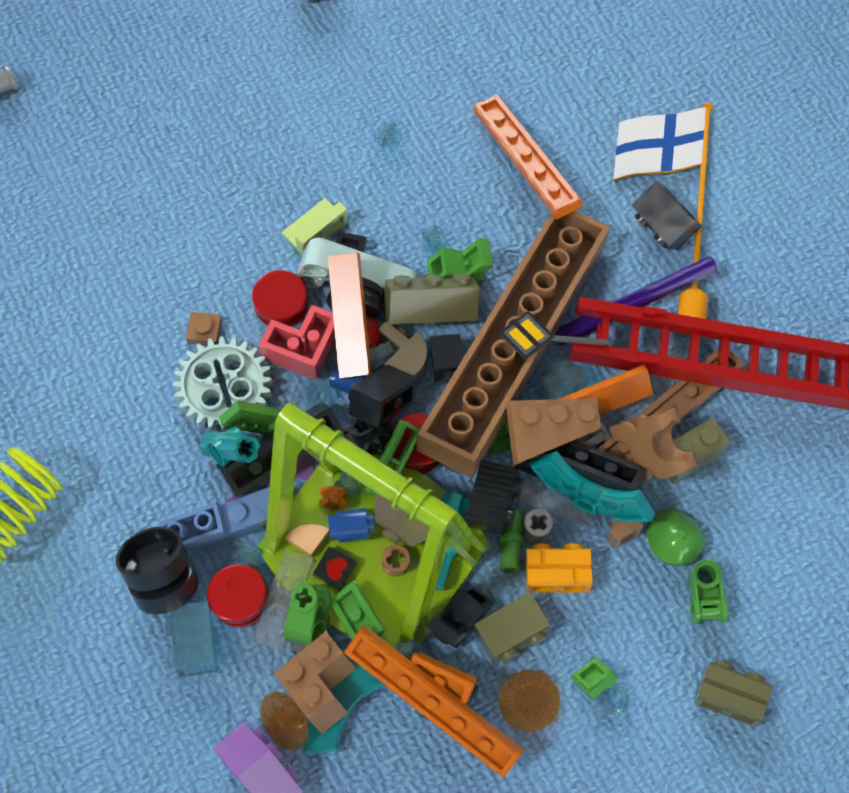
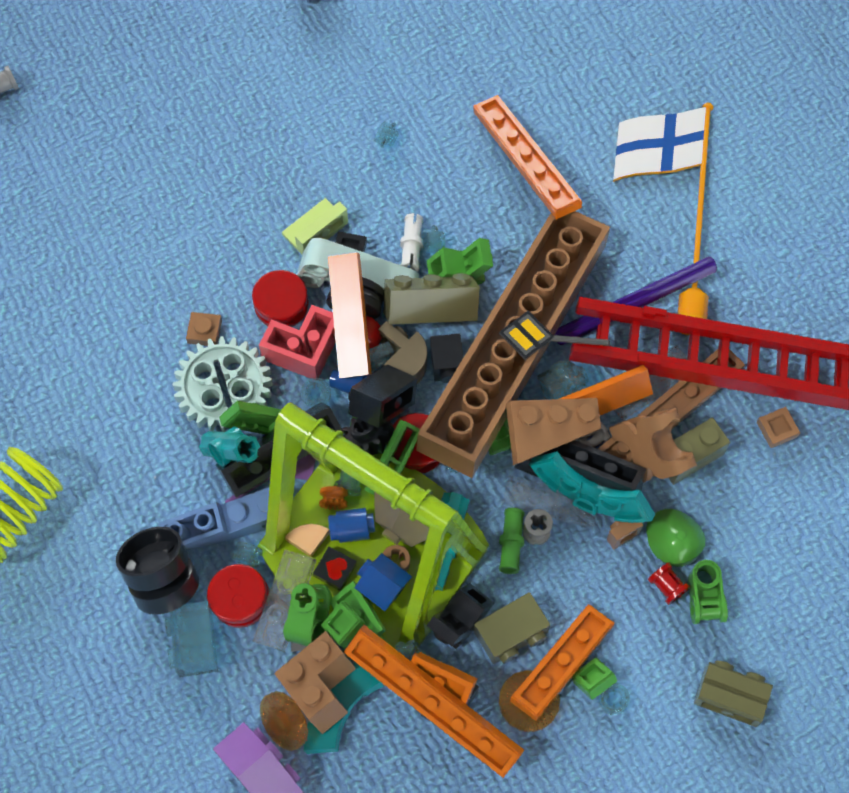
(343, 624): none -> bright green tile
(382, 581): none -> blue brick
(412, 241): none -> white pin
(493, 498): black brick -> none
(558, 569): light orange brick -> none
(562, 662): none -> orange tile
(666, 216): black brick -> none
(668, 583): none -> red bush
(778, 427): none -> medium nougat plate

